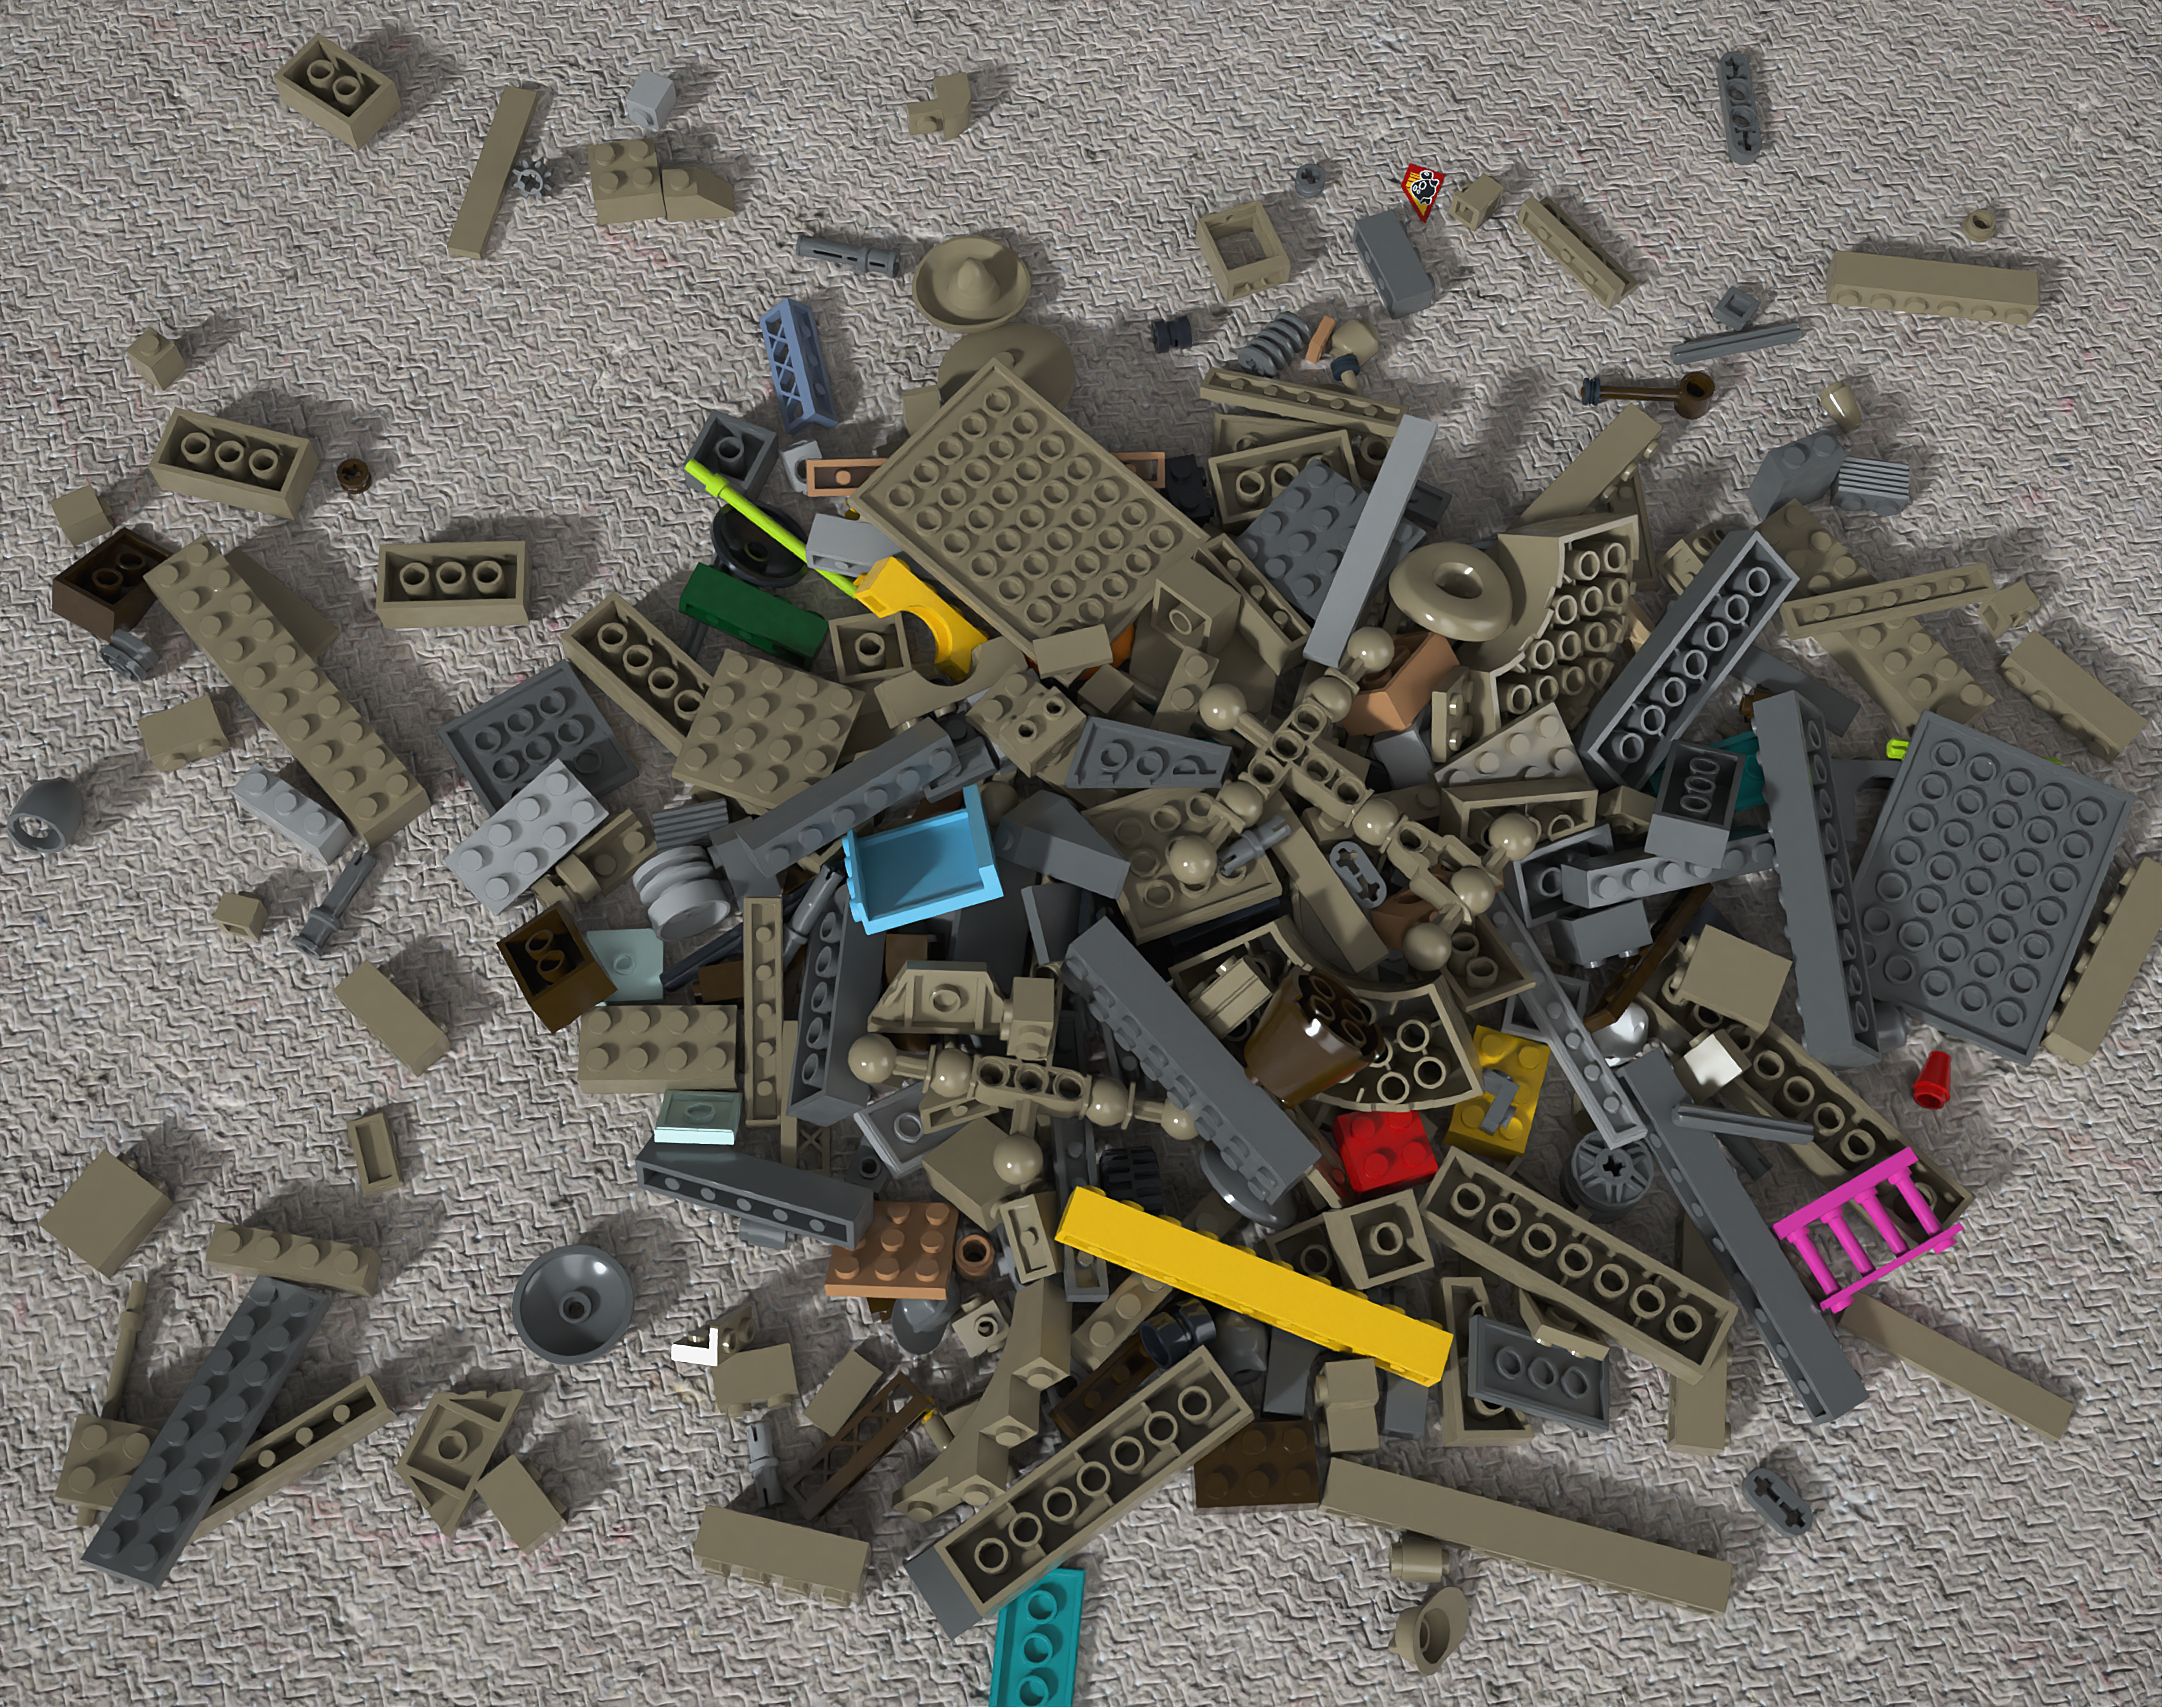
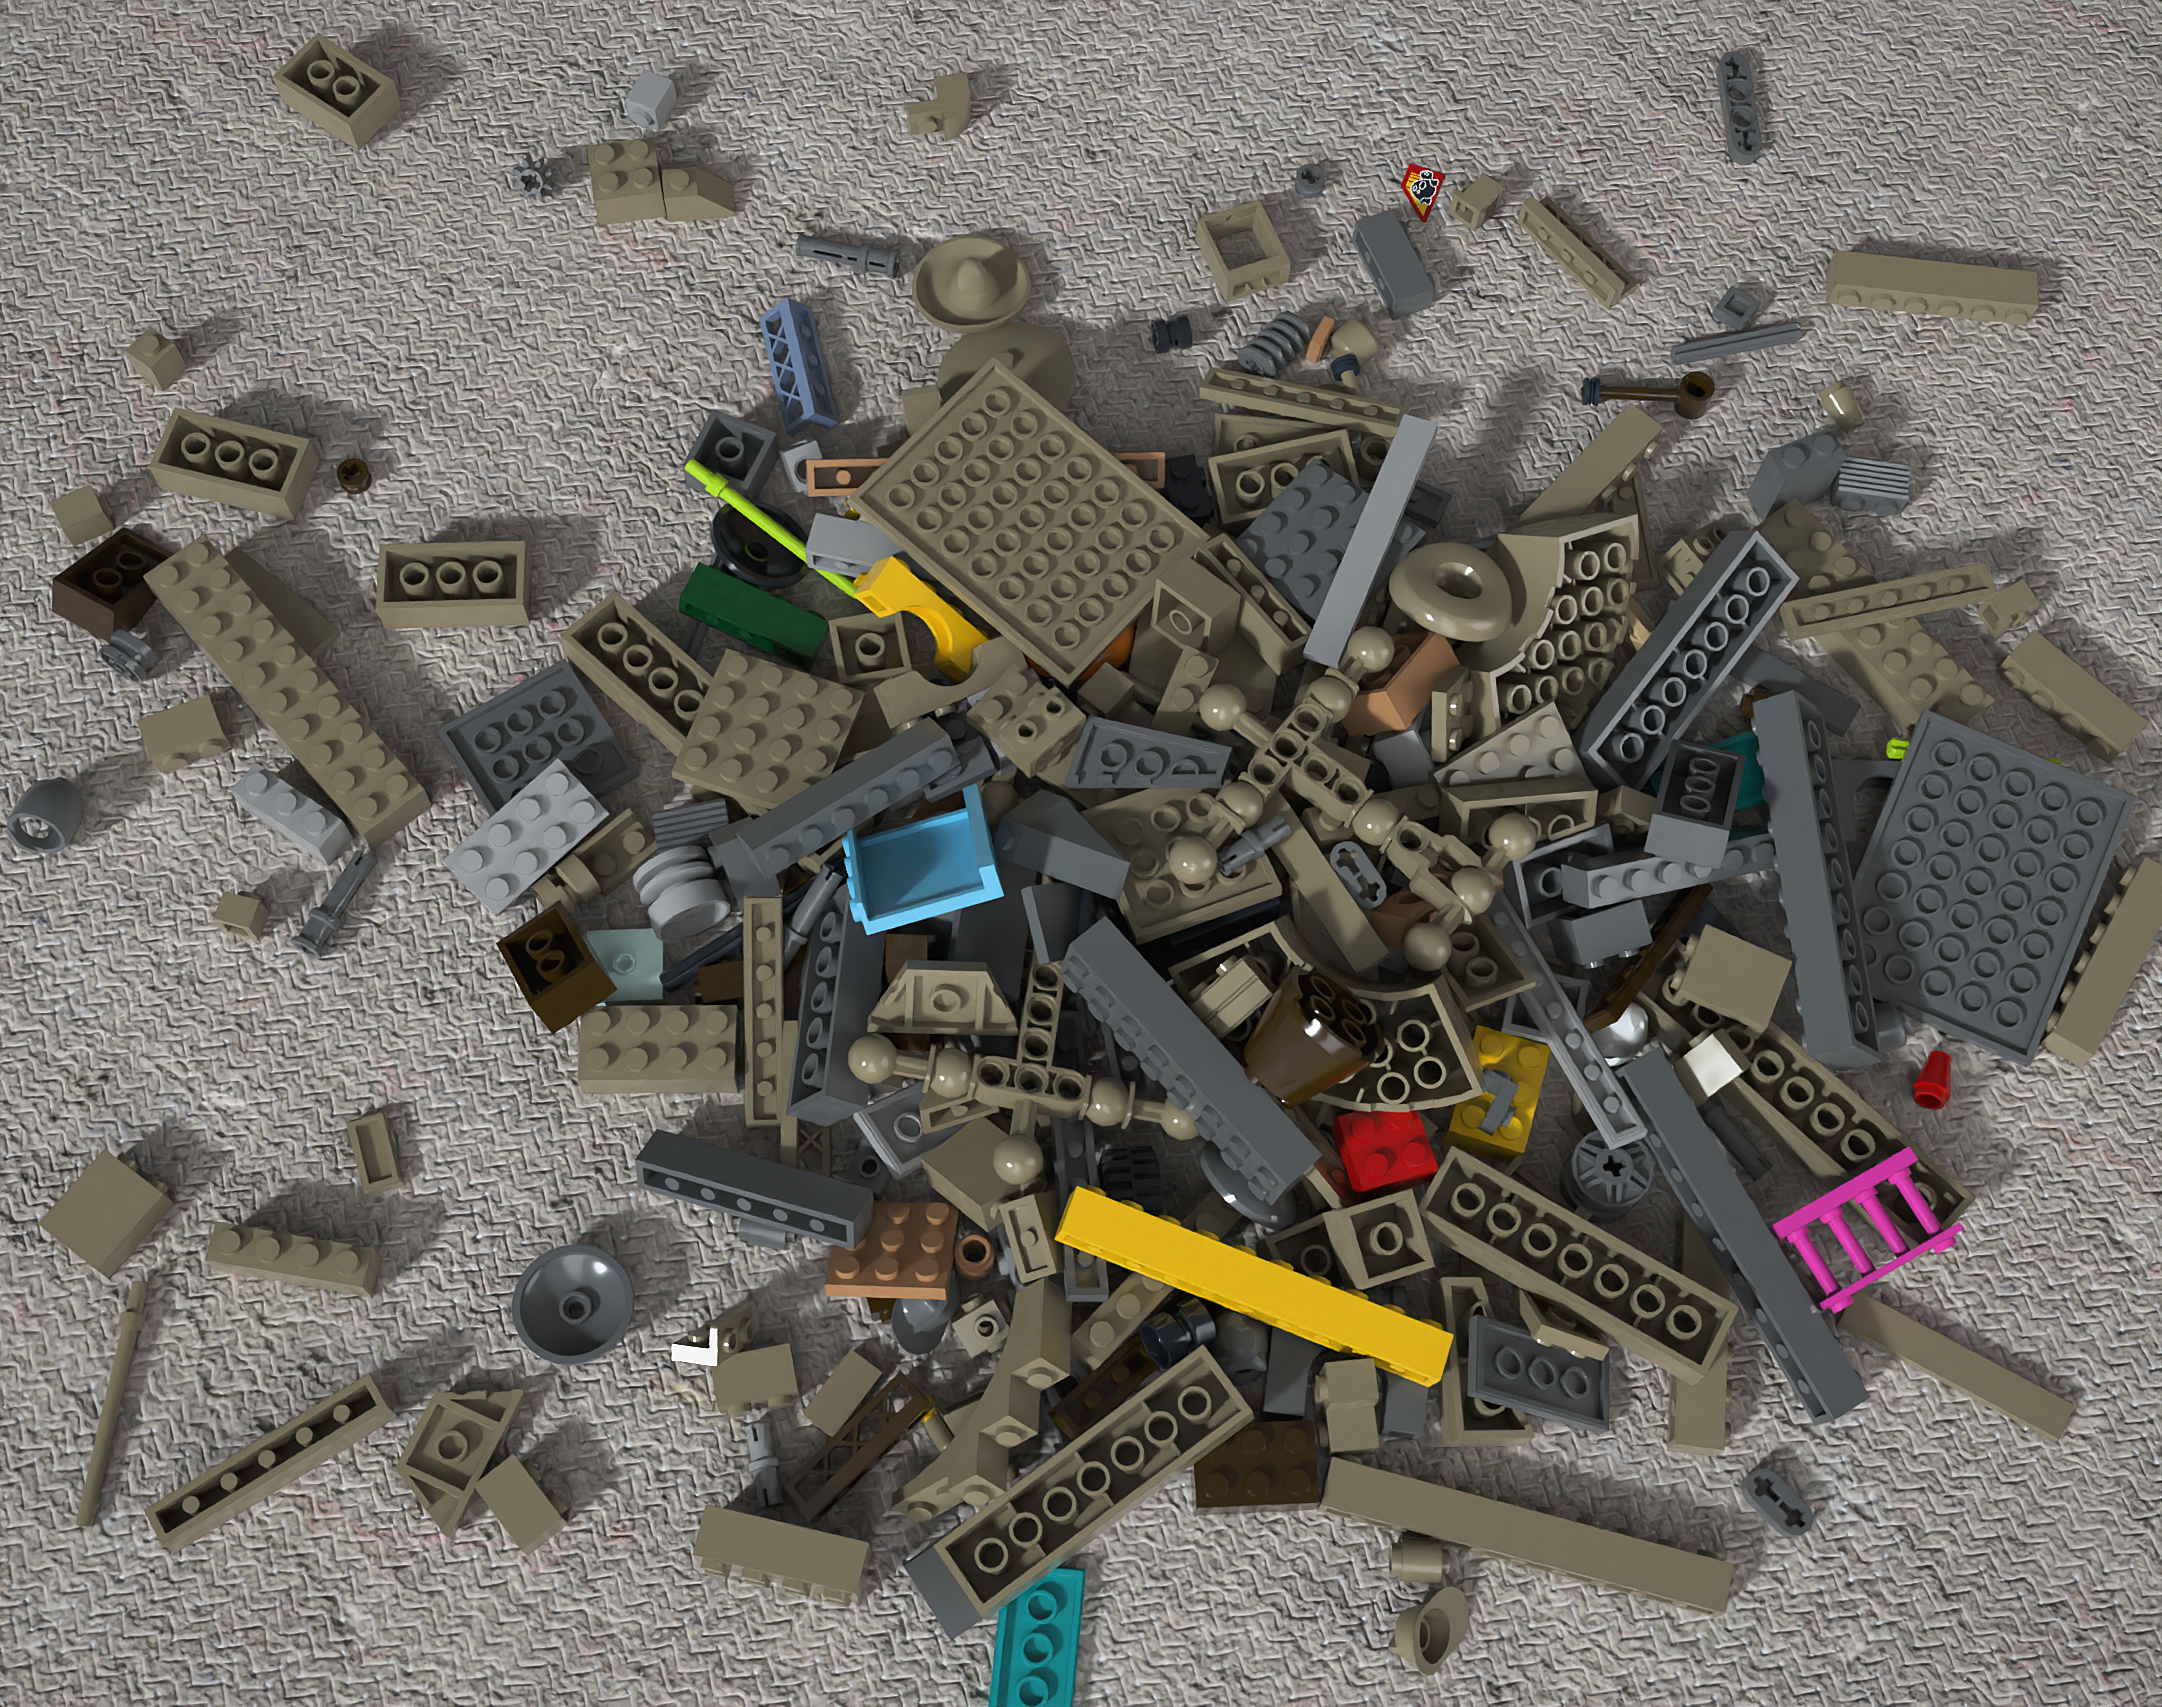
(101, 1461): dark tan brick -> none
(206, 1433): dark grey plate -> none
(393, 1016): dark tan brick -> none
(493, 173): dark tan tile -> none
(699, 1117): light aqua plate -> none
(1028, 1017): dark tan brick -> none
(1072, 651): dark tan tile -> none
(1742, 1123): dark grey axle -> none
(1979, 226): dark tan plate -> none

